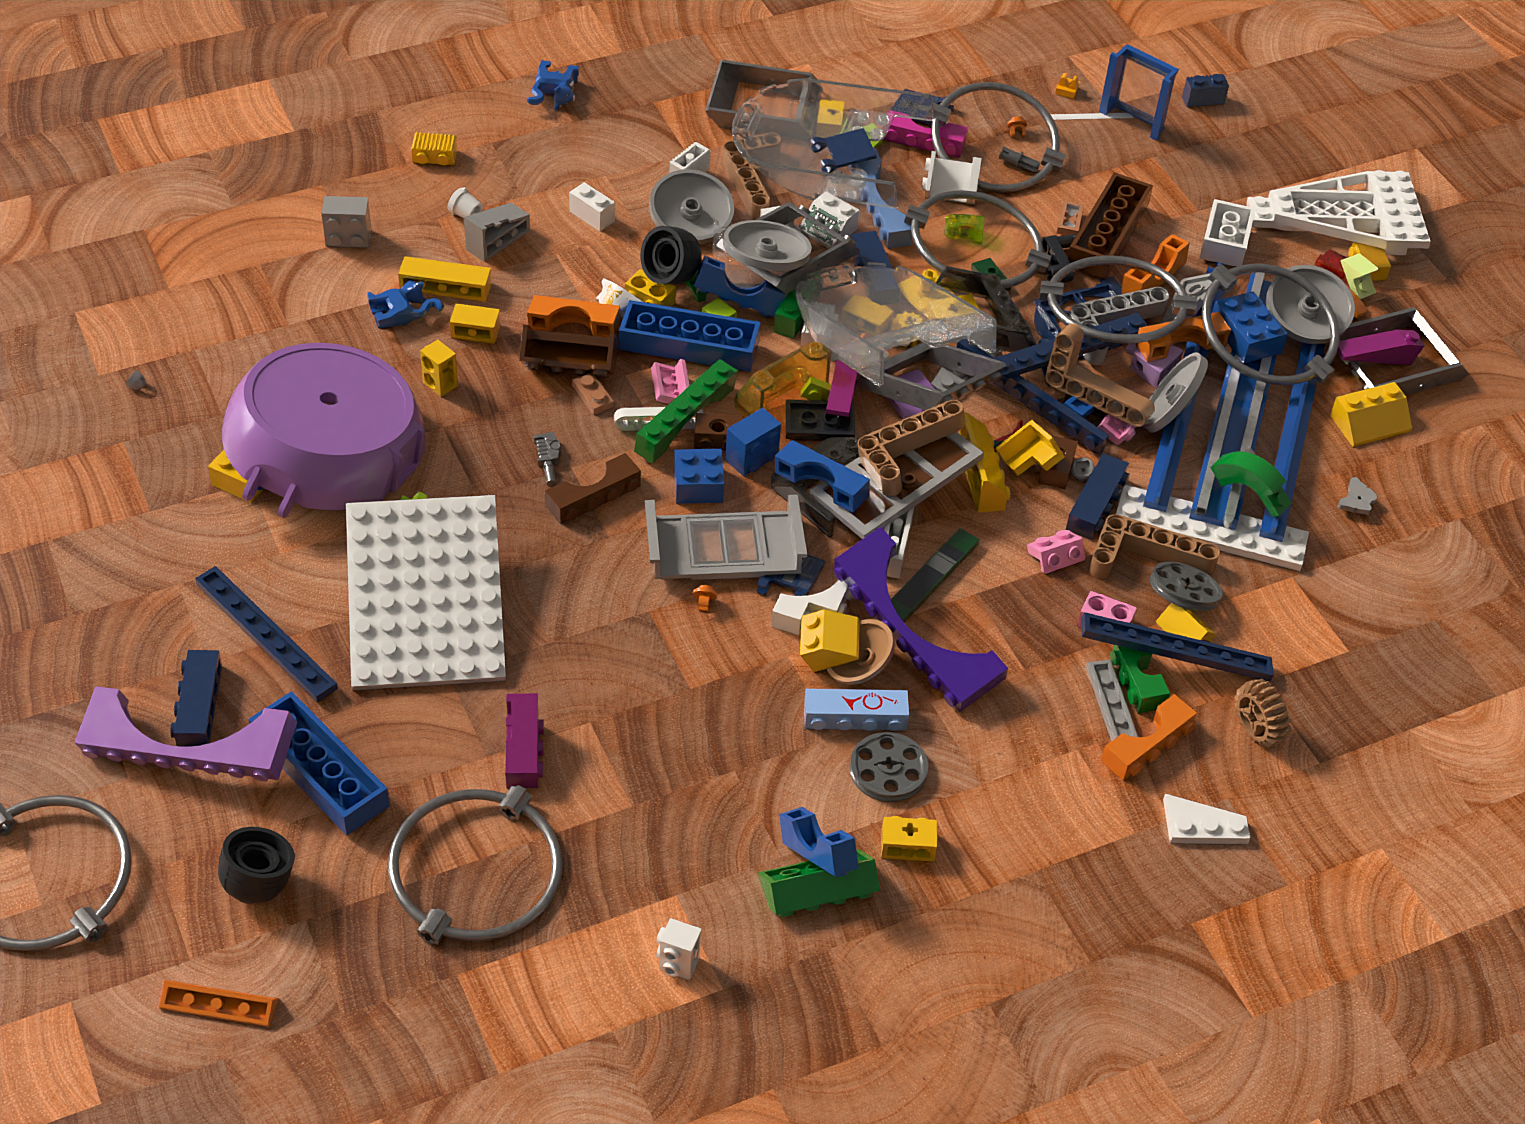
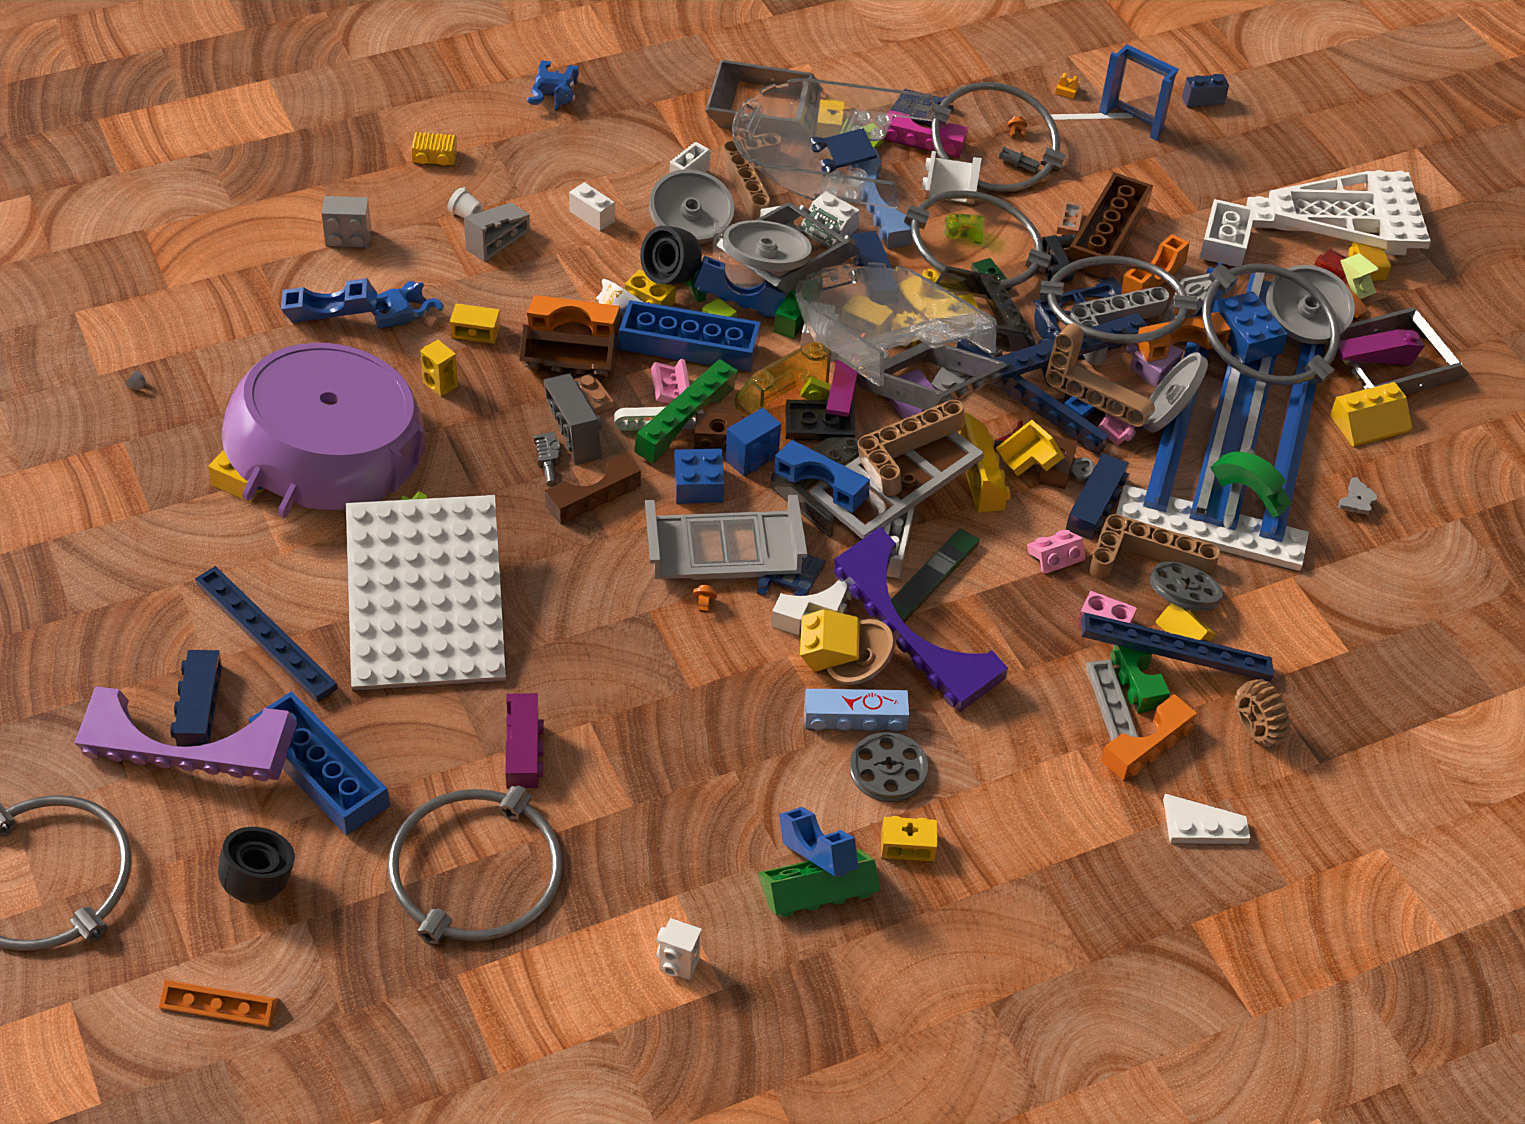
(305, 305): none -> blue arch
(447, 278): yellow brick -> none
(574, 417): none -> dark grey wedge

